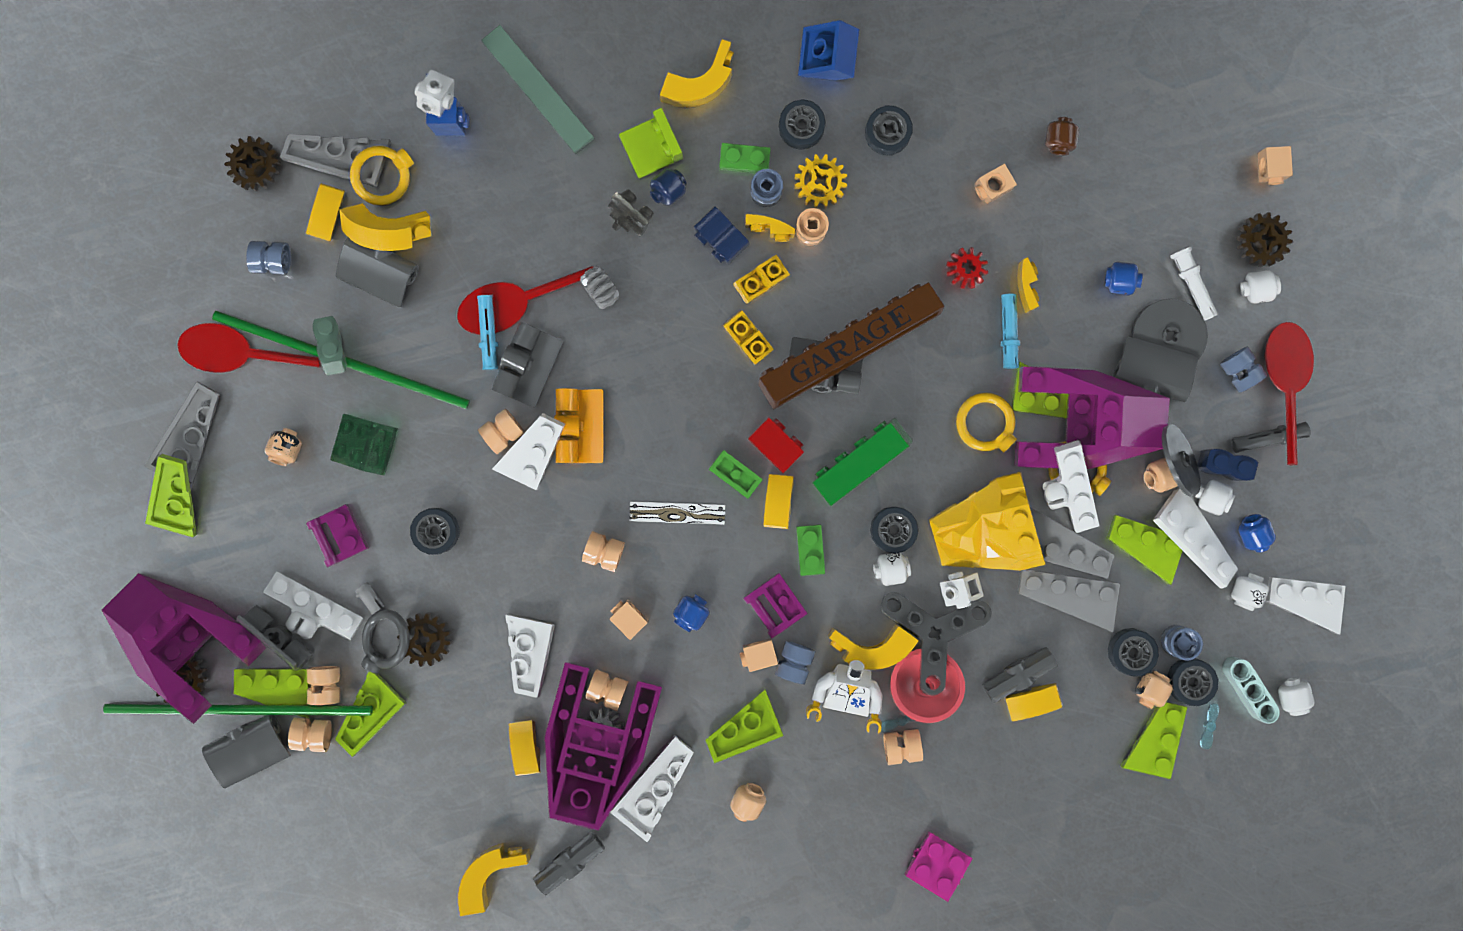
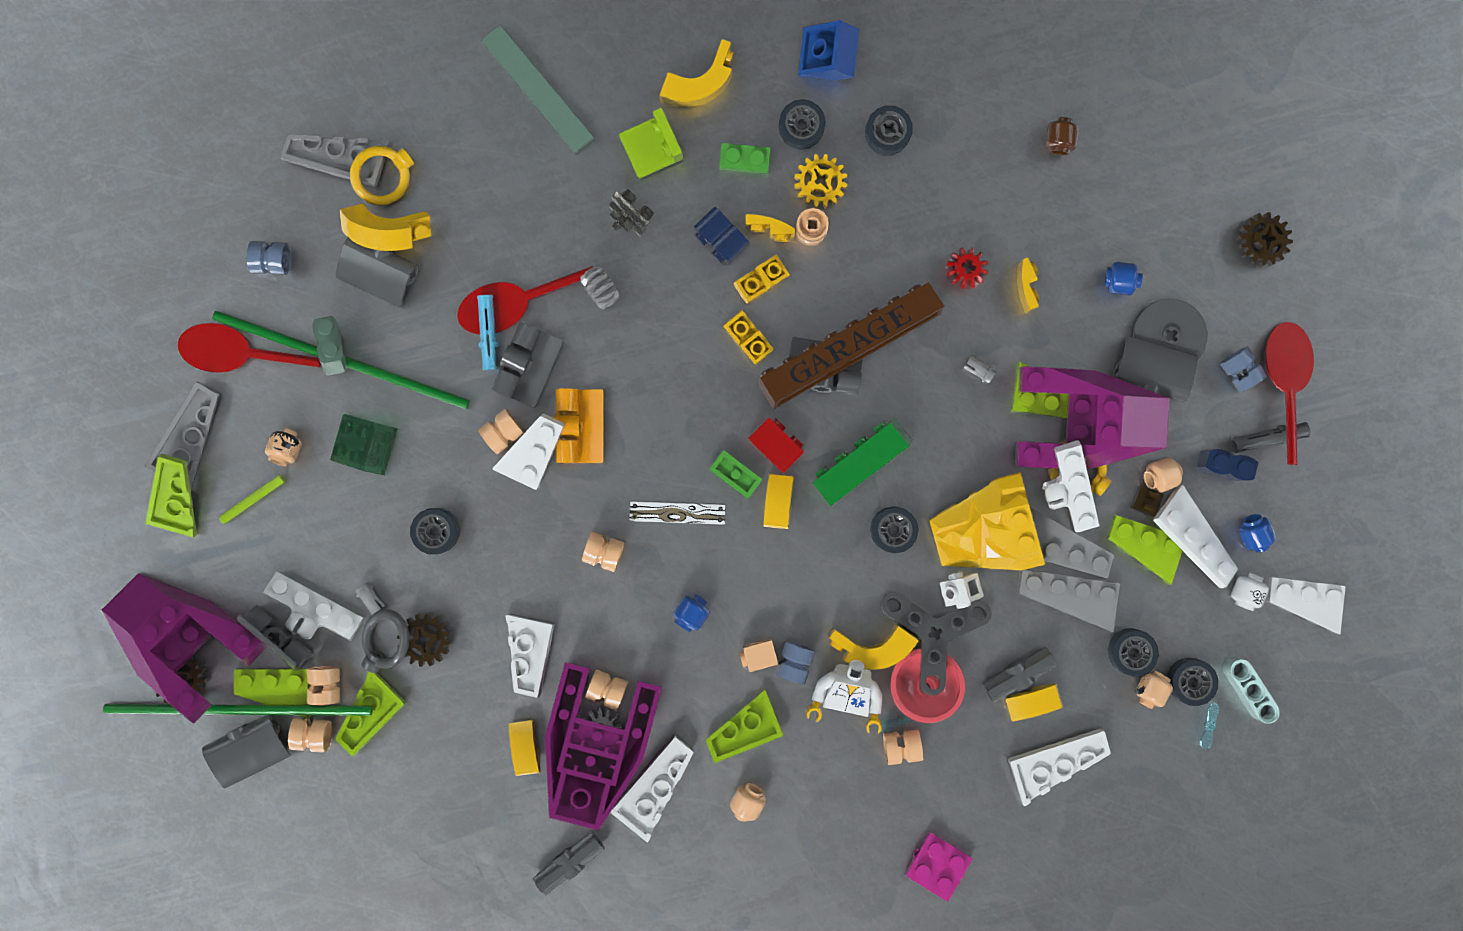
(245, 155): dark brown gear -> none
(251, 499): none -> lime bar
(325, 212): yellow slope -> none
(345, 532): magenta plate -> none
(435, 93): white brick -> none
(451, 121): blue slope -> none
(472, 889): yellow arch -> none
(628, 619): light nougat brick -> none
(668, 186): dark blue head -> none
(766, 187): sand blue wheel -> none
(782, 601): magenta plate -> none
(810, 550): bright green plate -> none
(892, 569): white head -> none
(980, 369): none -> light grey pin
(1002, 177): light nougat brick -> none
(1004, 440): yellow piece -> none
(1010, 331): medium azure pin -> none
(1047, 766): none -> white wing
(1147, 501): none -> dark brown tile
(1158, 744): lime wing -> none
(1181, 460): dark grey piece -> none
(1181, 642): sand blue wheel -> none
(1190, 272): white pin -> none
(1215, 497): white head -> none
(1261, 286): white head -> none
(1275, 164): light nougat brick -> none
(1296, 696): white head -> none

